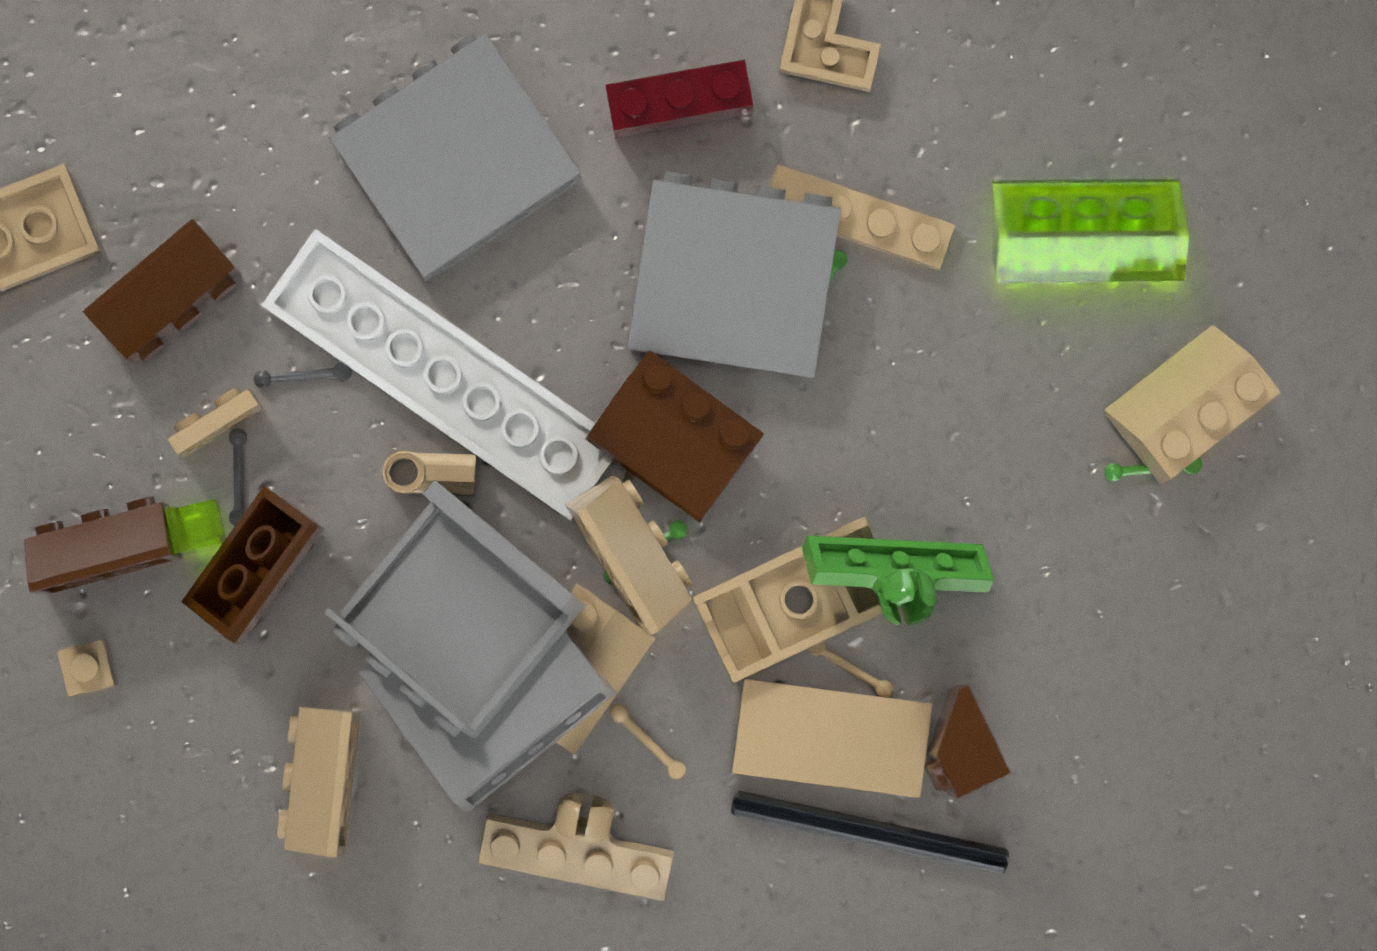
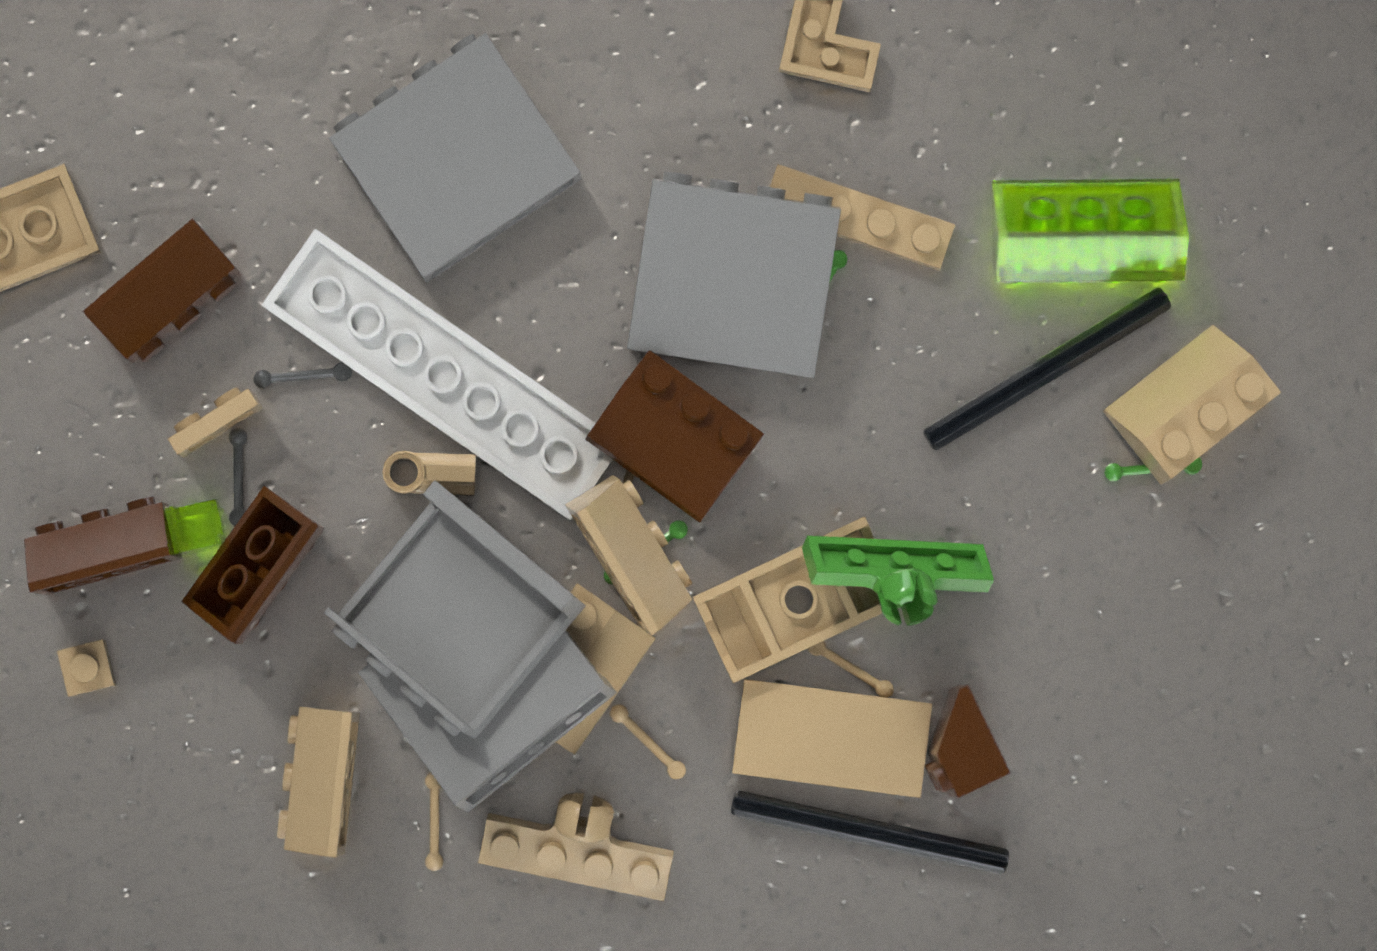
(434, 860): none -> tan hinge
(679, 99): dark red brick -> none
(1047, 368): none -> black axle

